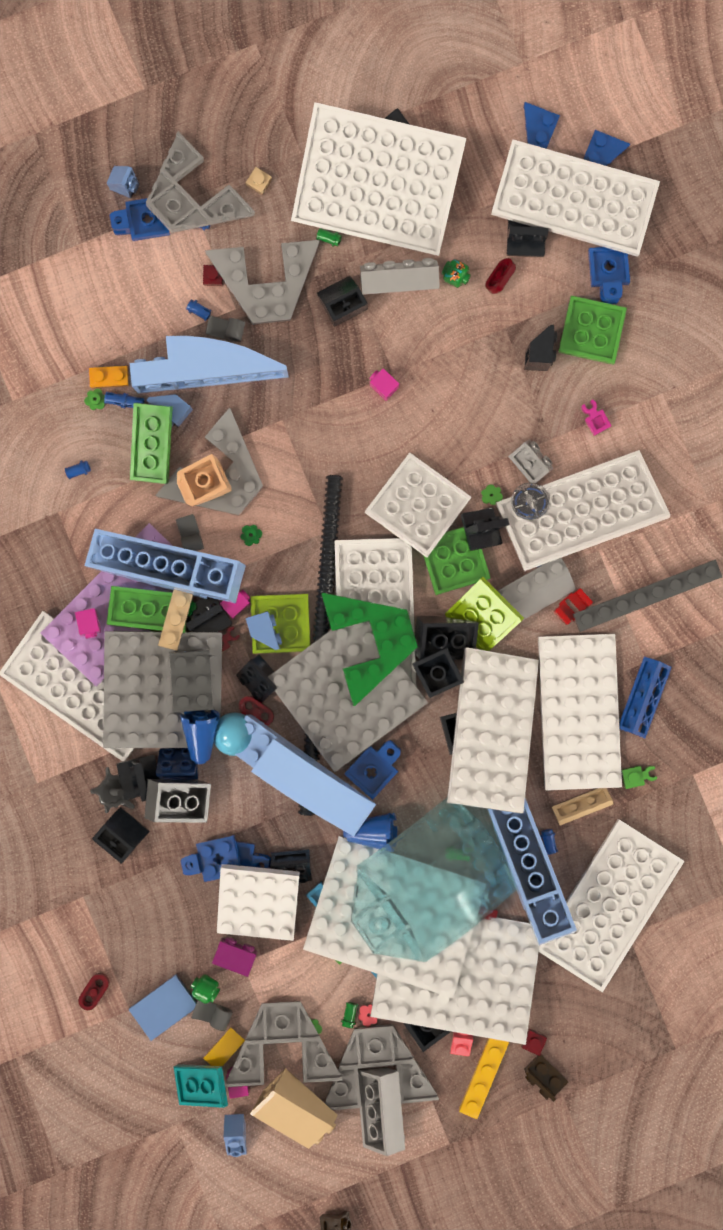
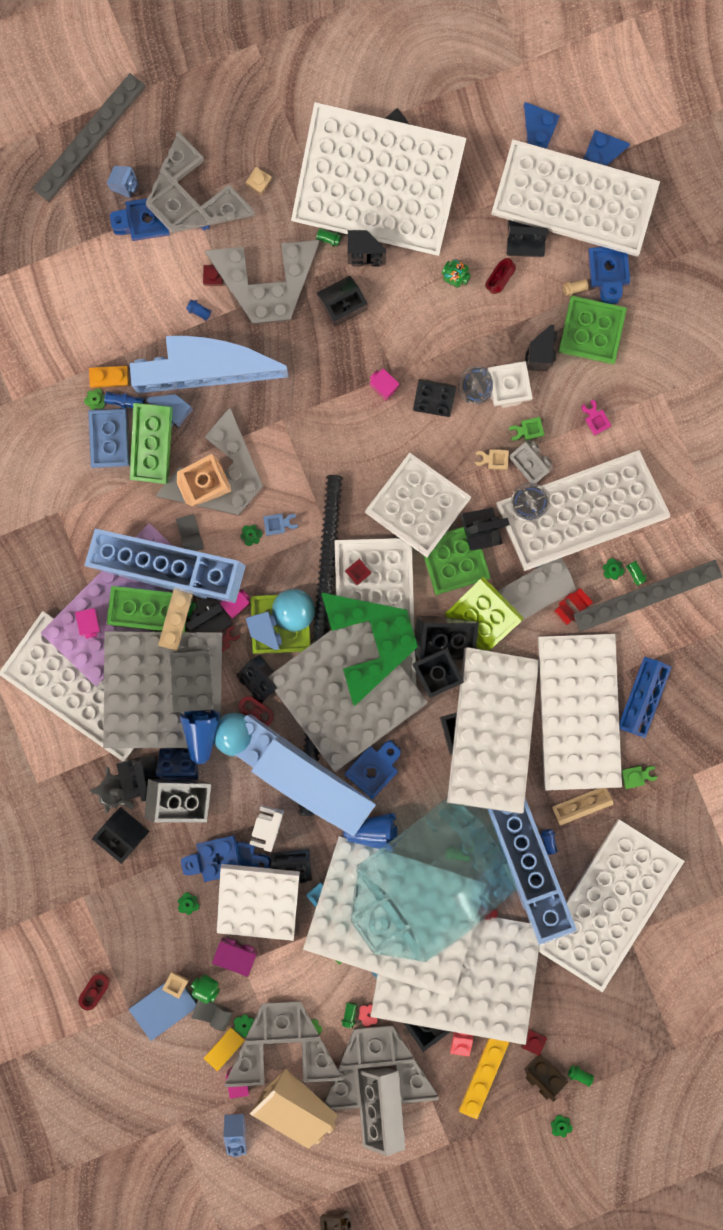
(78, 469): blue pin -> none
(89, 137): none -> dark grey plate
(109, 438): none -> medium blue tile
(175, 984): none -> tan plate
(187, 898): none -> green plant
(200, 1085): teal tile -> none
(225, 329): dark grey panel -> none
(239, 1021): none -> green plant
(267, 827): none -> white panel
(276, 524): none -> medium blue plate
(293, 610): none -> medium azure piece
(358, 572): none -> dark red plate
(364, 249): none -> black slope
(399, 276): light grey slope -> none
(434, 398): none -> black bracket
(475, 385): none -> clear tile
(491, 490): bright green plant -> none
(496, 459): none -> tan plate
(510, 384): none -> white panel
(529, 429): none -> bright green plate
(561, 1121): none -> green plant
(575, 287): none -> tan pin
(576, 1073): none -> green pin
(609, 573): none -> green plant
(636, 573): none -> green pin

